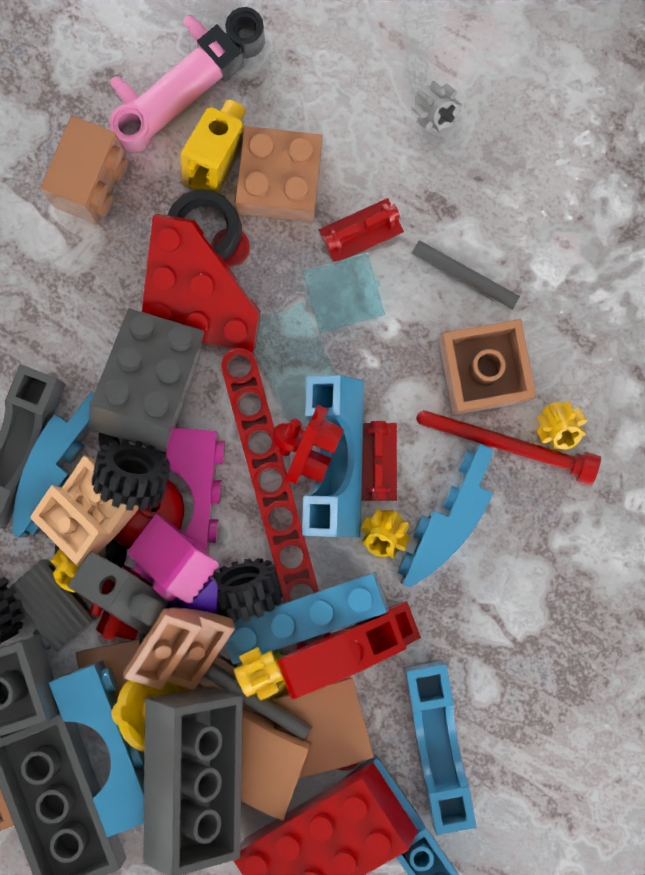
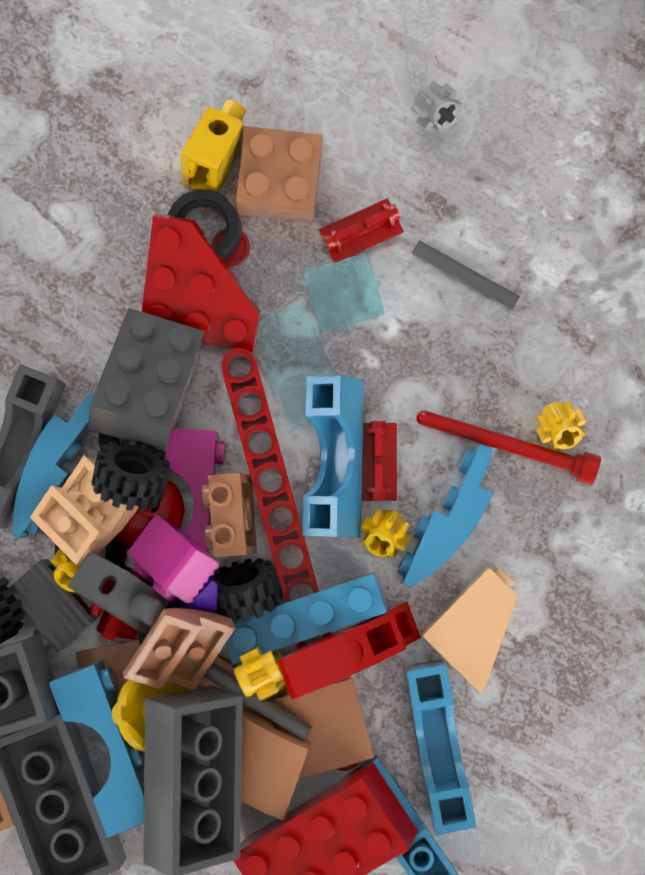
(85, 170): nougat brick -> none
(215, 59): bright pink piece -> none
(231, 515): none -> nougat plate
(318, 433): red hips -> none
(474, 625): none -> light nougat slope
(487, 367): nougat brick -> none

